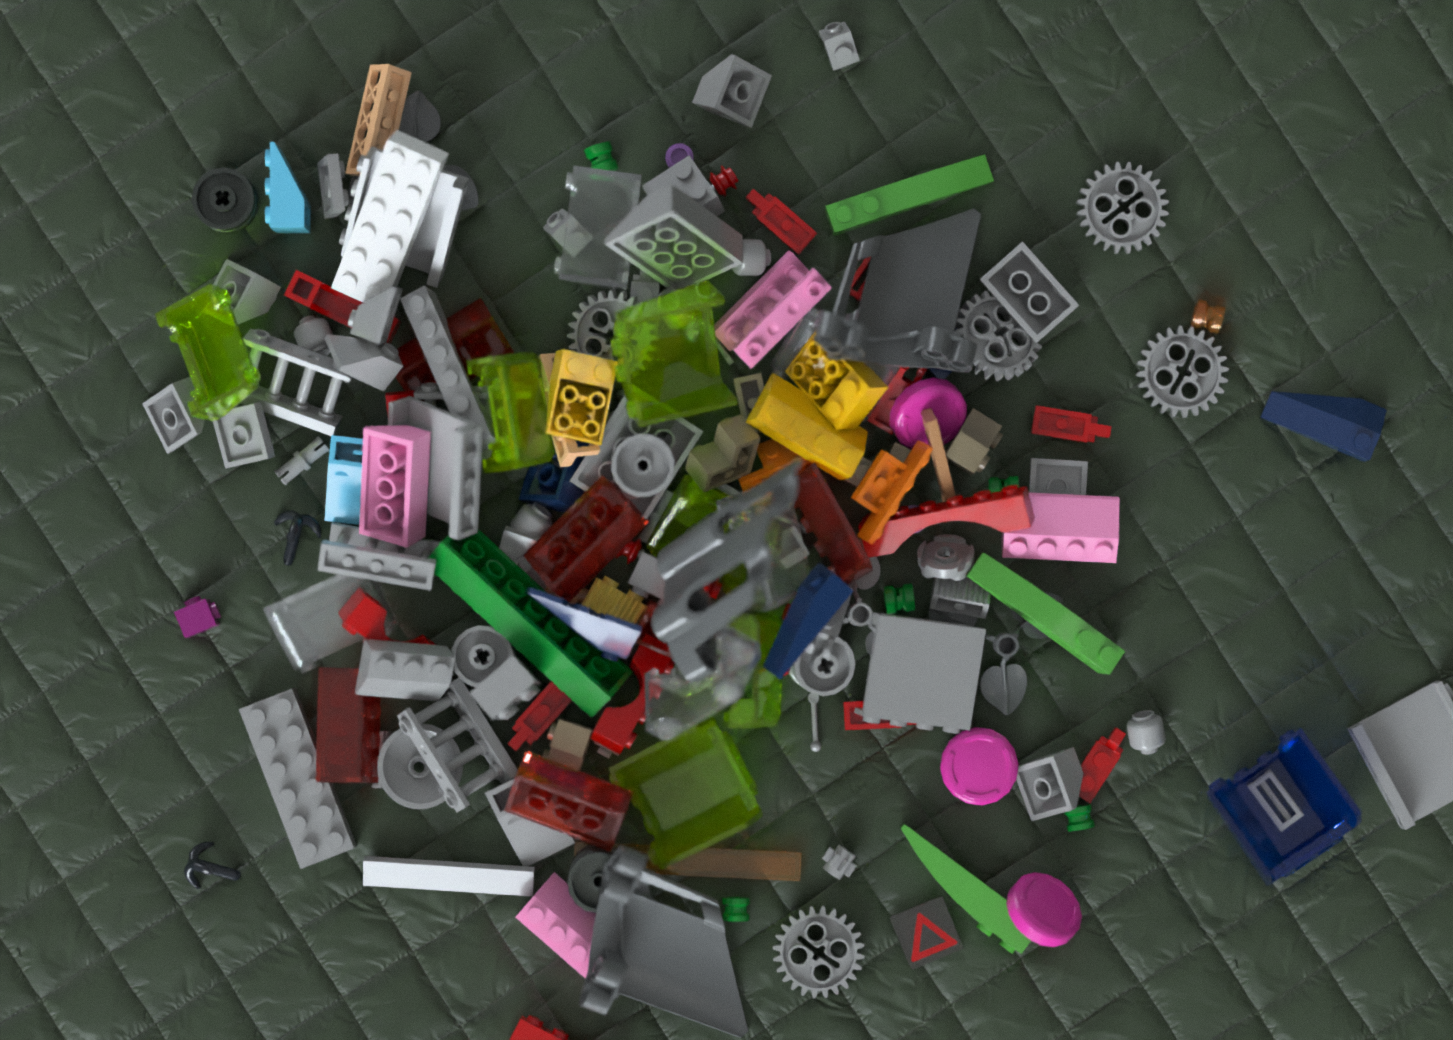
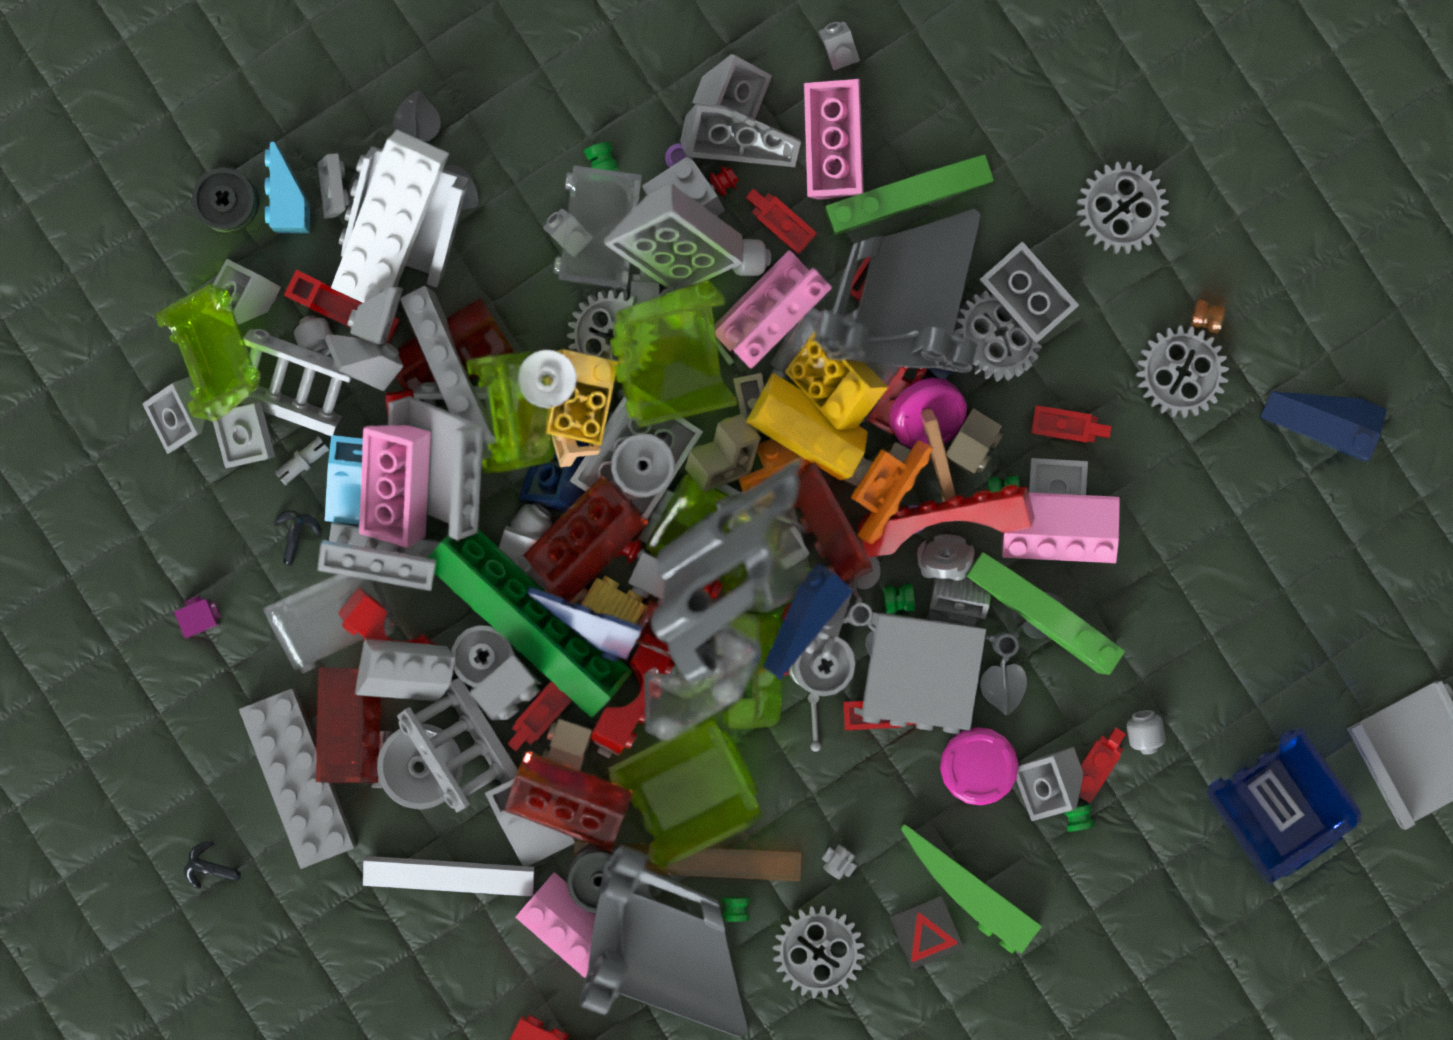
(386, 115): light nougat fence -> none
(551, 365): none -> white dish
(731, 136): none -> light grey wedge
(833, 139): none -> bright pink slope
(1044, 909): dark pink piece -> none

